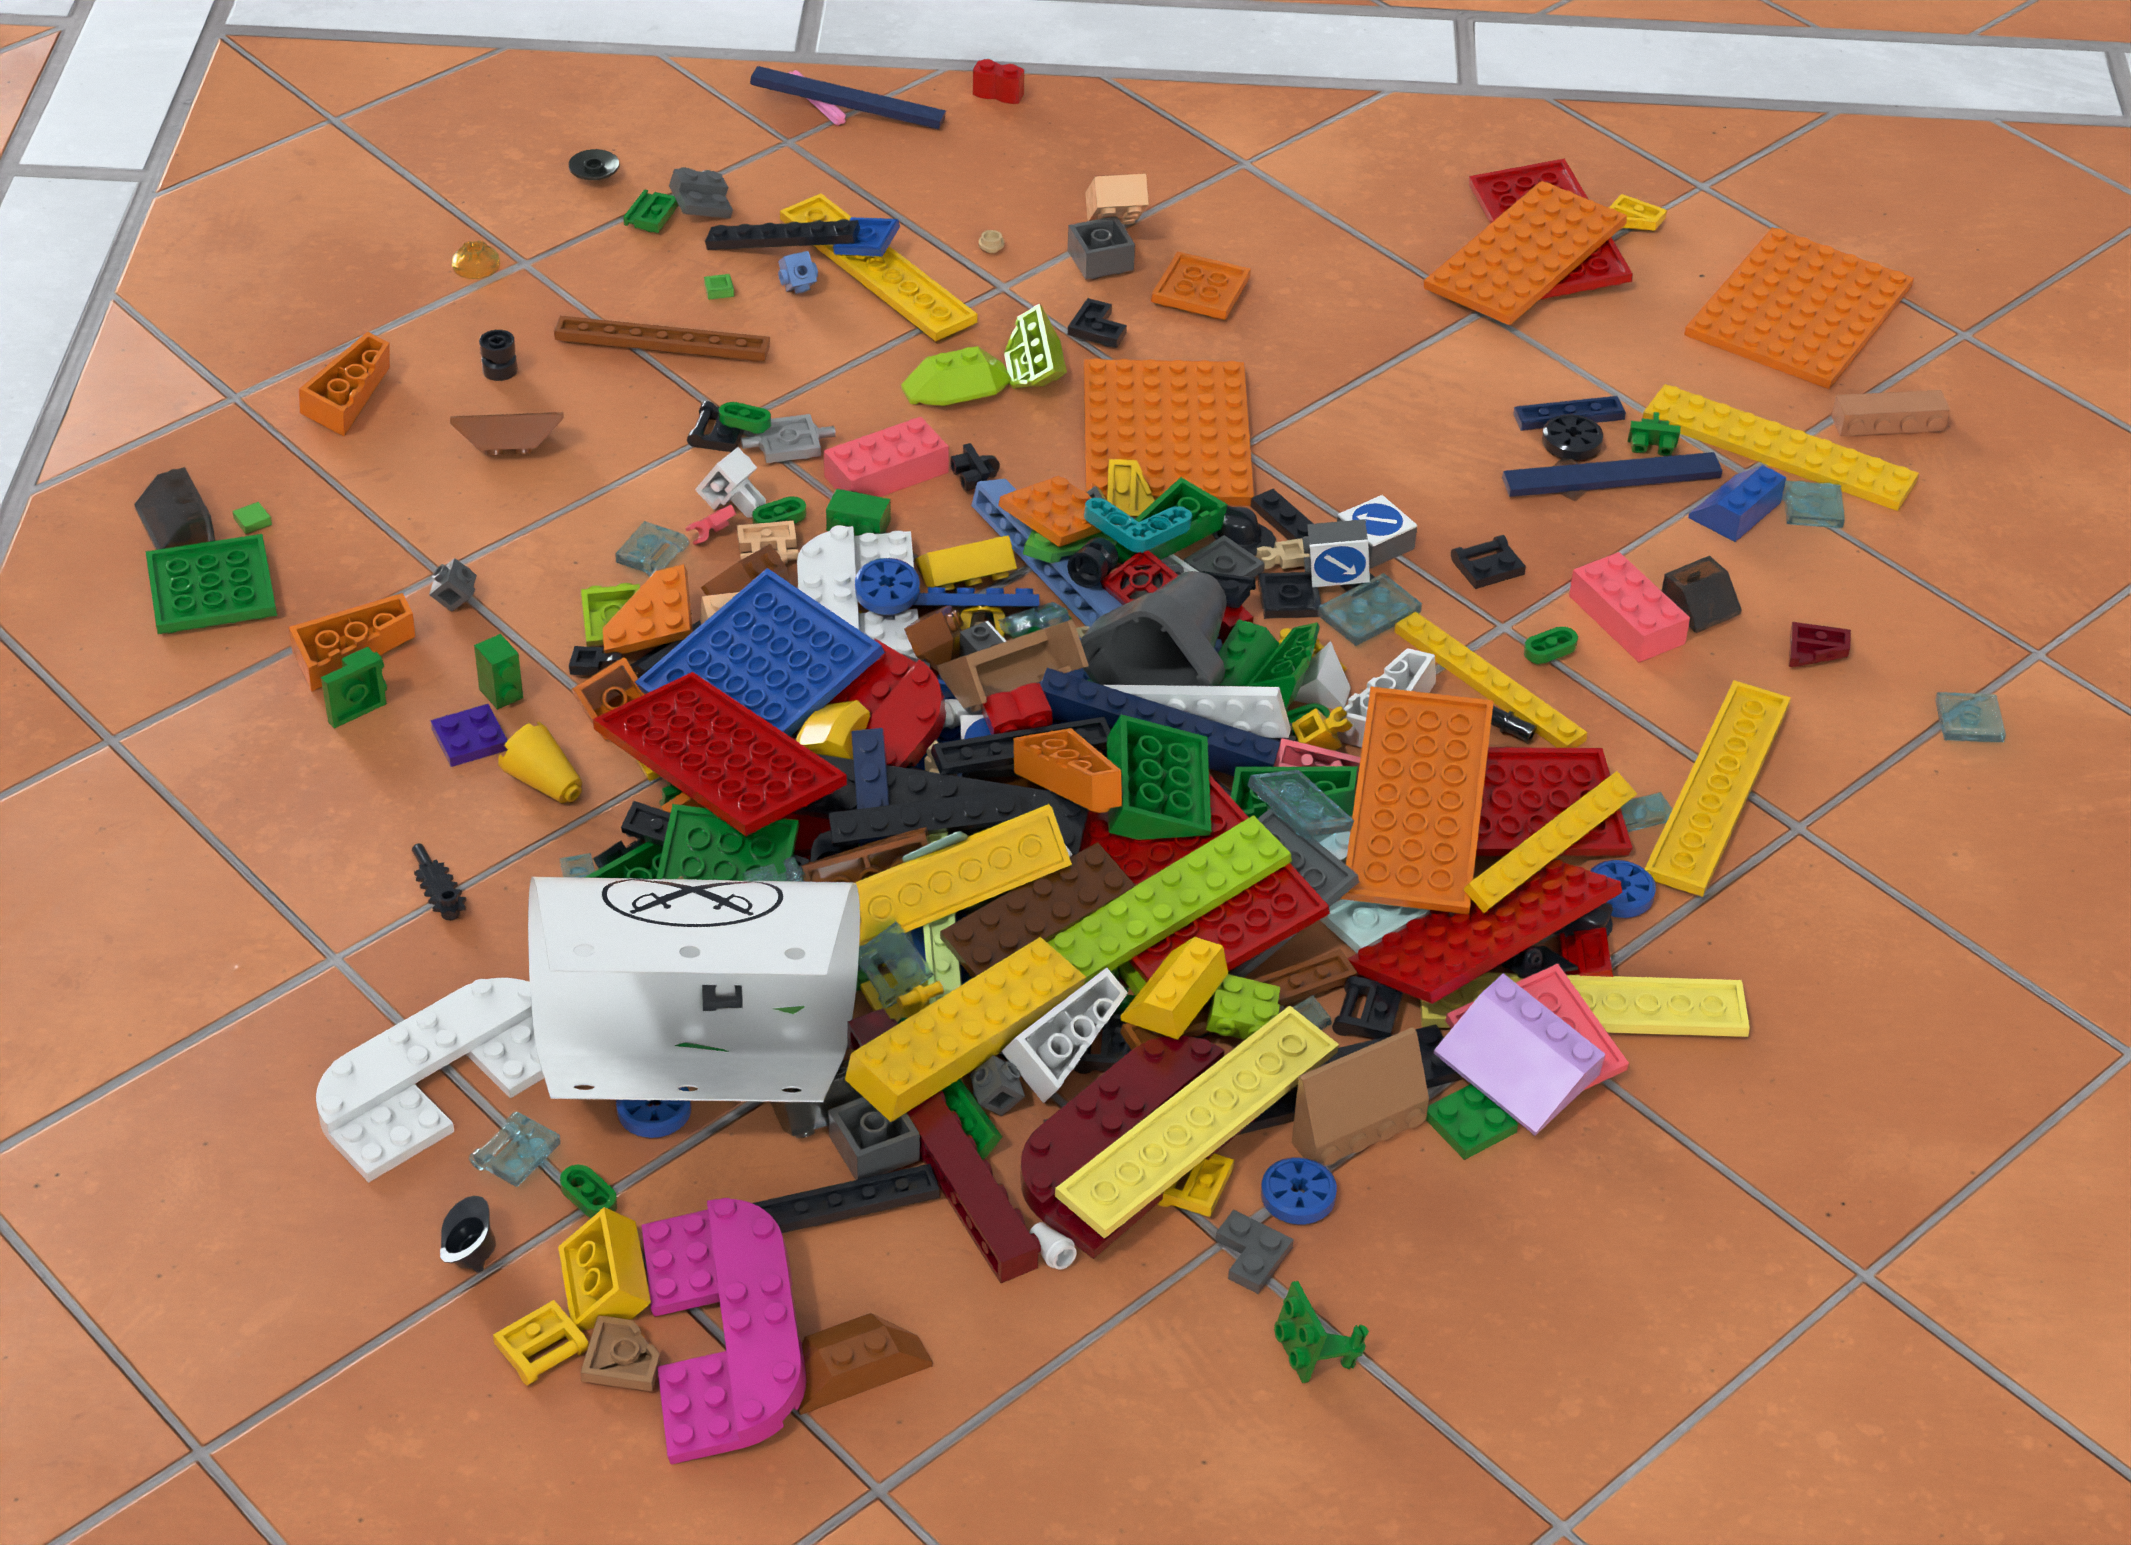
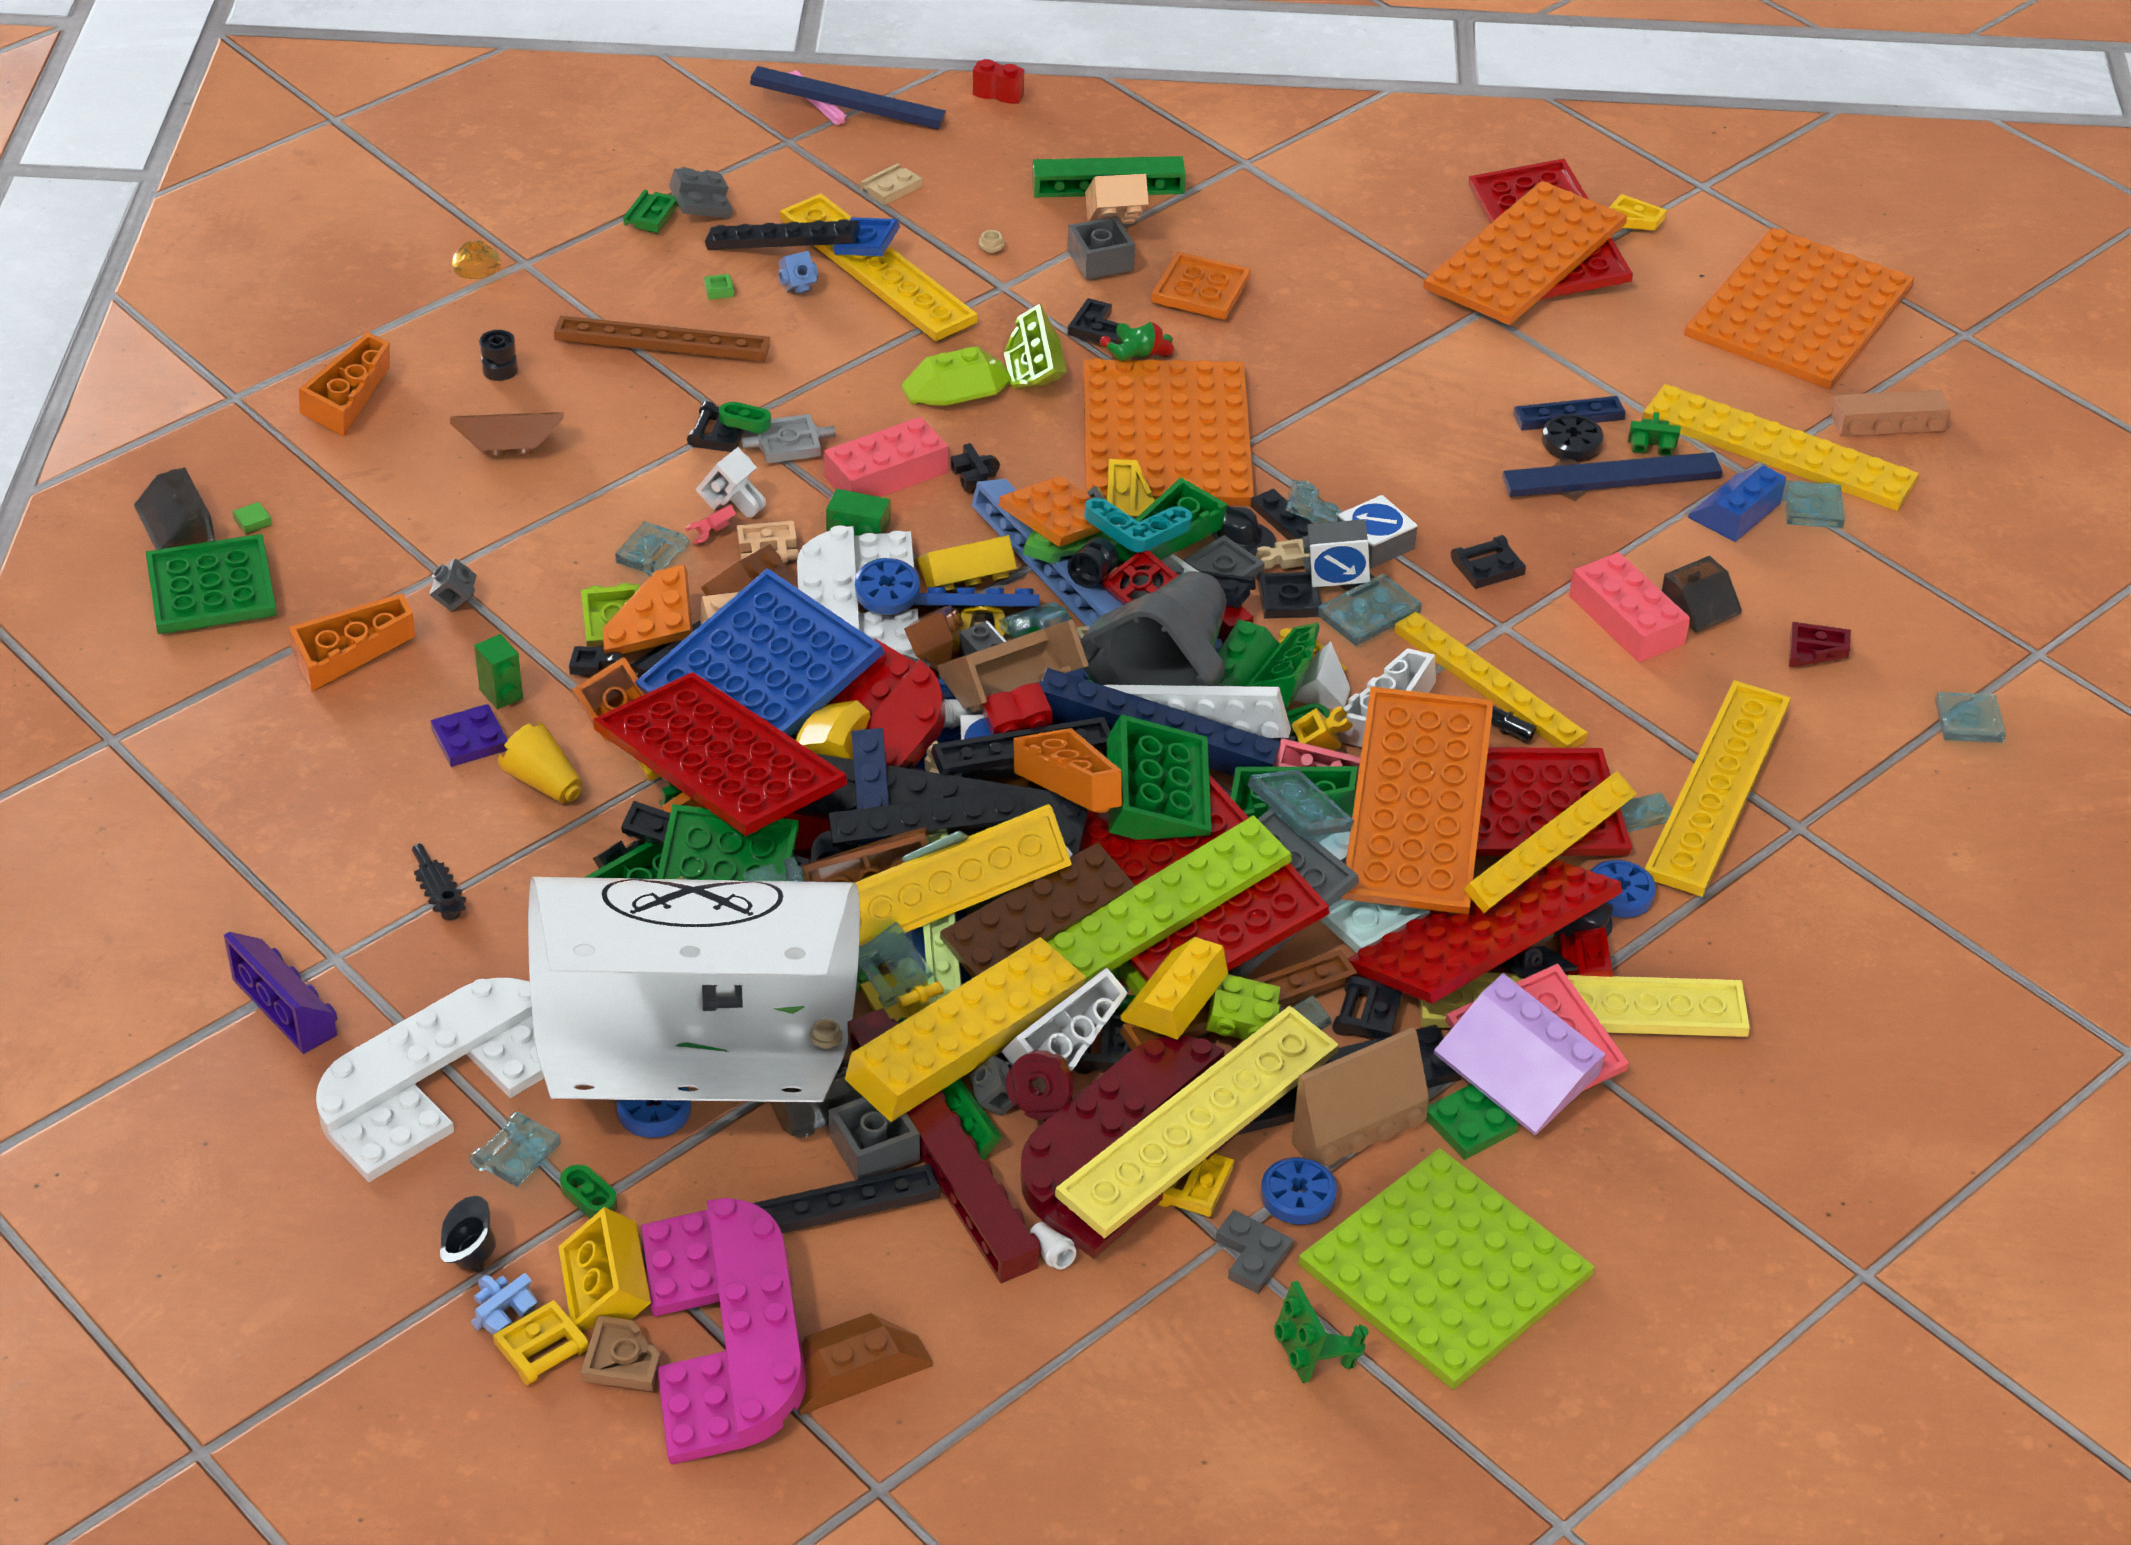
(280, 992): none -> dark purple slope
(354, 687): green plate -> none
(491, 1313): none -> light blue hips
(577, 866): clear light blue plate -> none
(593, 164): pearl dark grey dish -> none
(781, 510): green plate -> none
(825, 1033): none -> tan plate
(891, 184): none -> tan plate
(1053, 1071): none -> dark red plate
(1074, 175): none -> green brick
(1139, 342): none -> green piece
(1304, 502): none -> clear light blue plate
(1446, 1267): none -> lime plate
(1550, 645): green plate -> none

